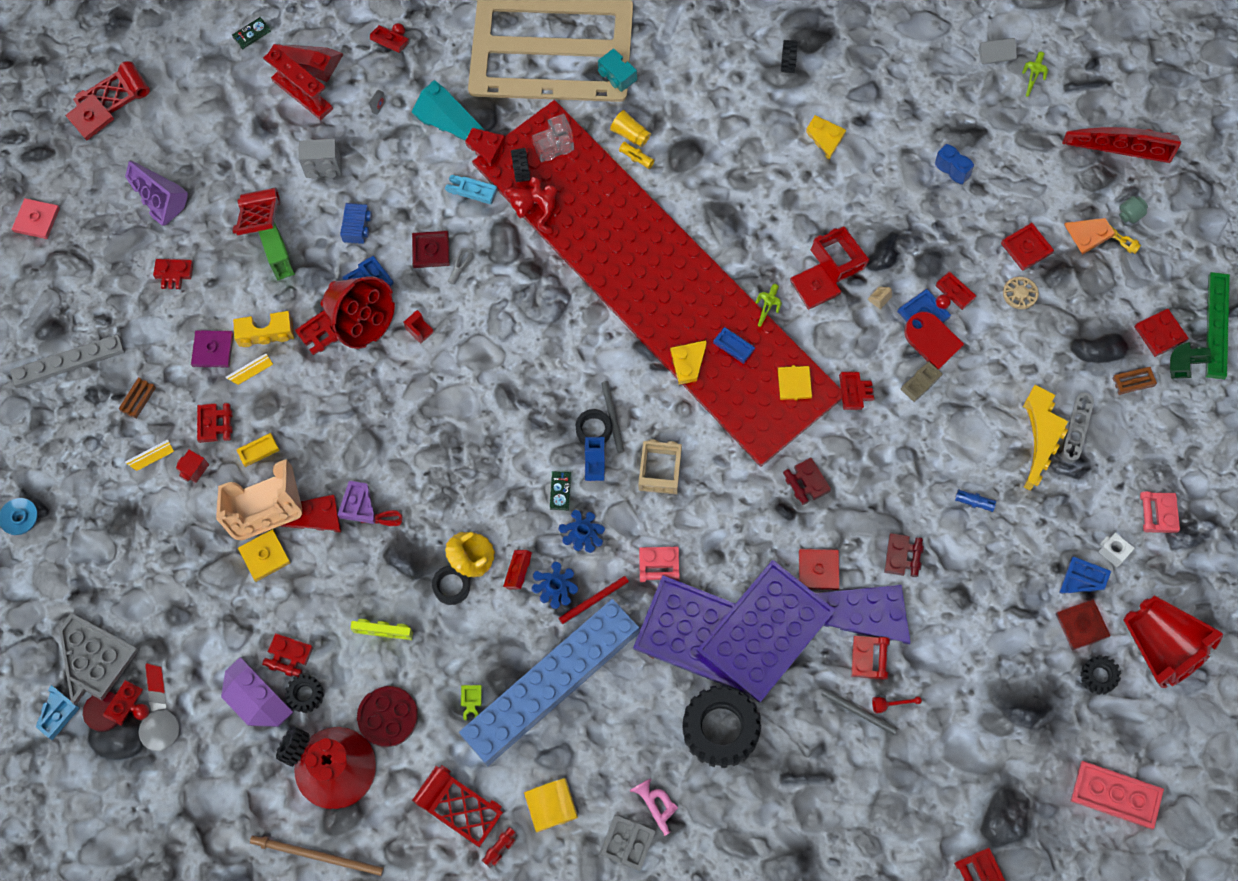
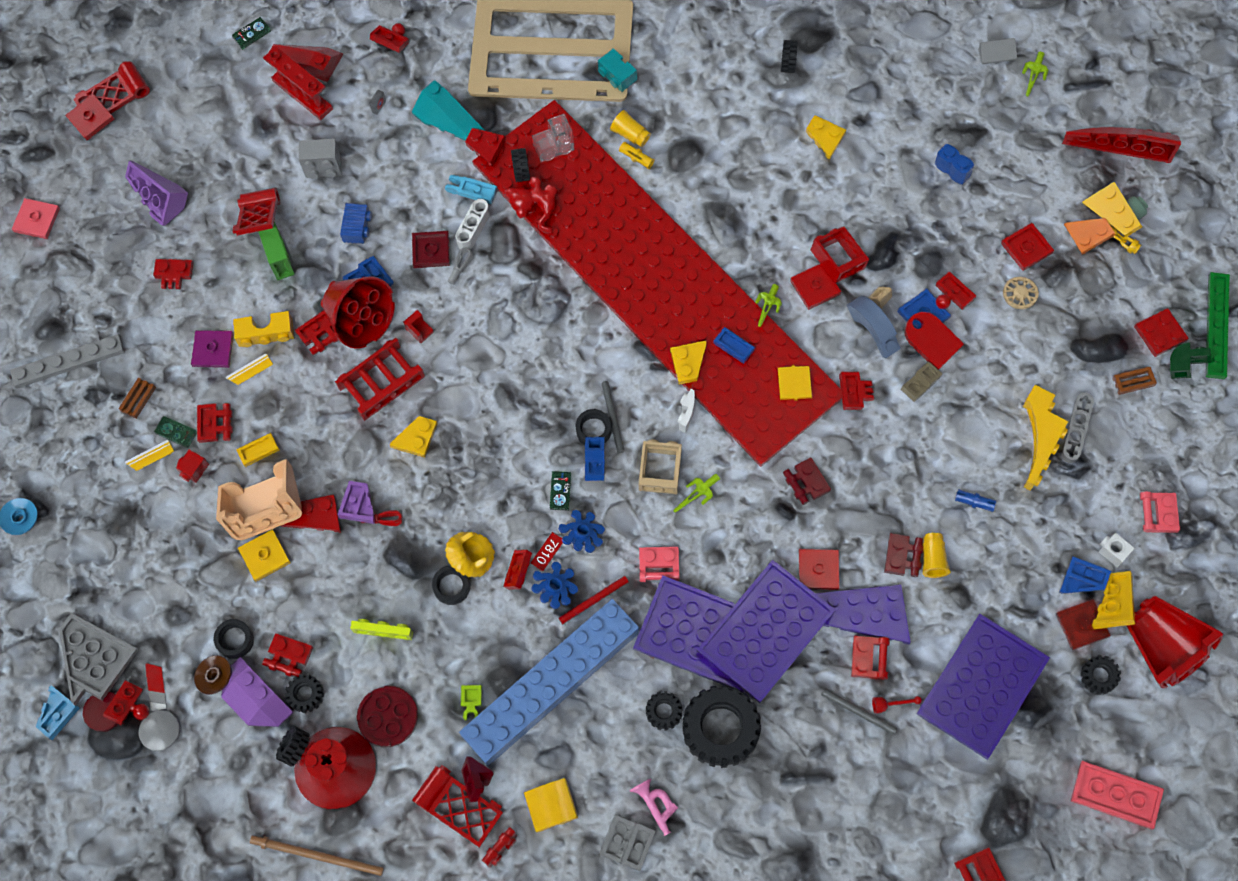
(175, 432): none -> clear green tile
(206, 672): none -> reddish brown dish
(223, 628): none -> black tyre
(382, 396): none -> red fence
(416, 437): none -> yellow wing
(472, 217): none -> white beam
(475, 778): none -> dark red slope
(547, 551): none -> red sticker
(664, 723): none -> black tyre
(687, 411): none -> white slope
(702, 488): none -> lime piece
(877, 323): none -> sand blue arch
(935, 556): none -> yellow plant
(983, 686): none -> dark purple plate
(1112, 205): none -> yellow wing
(1118, 602): none -> yellow wing

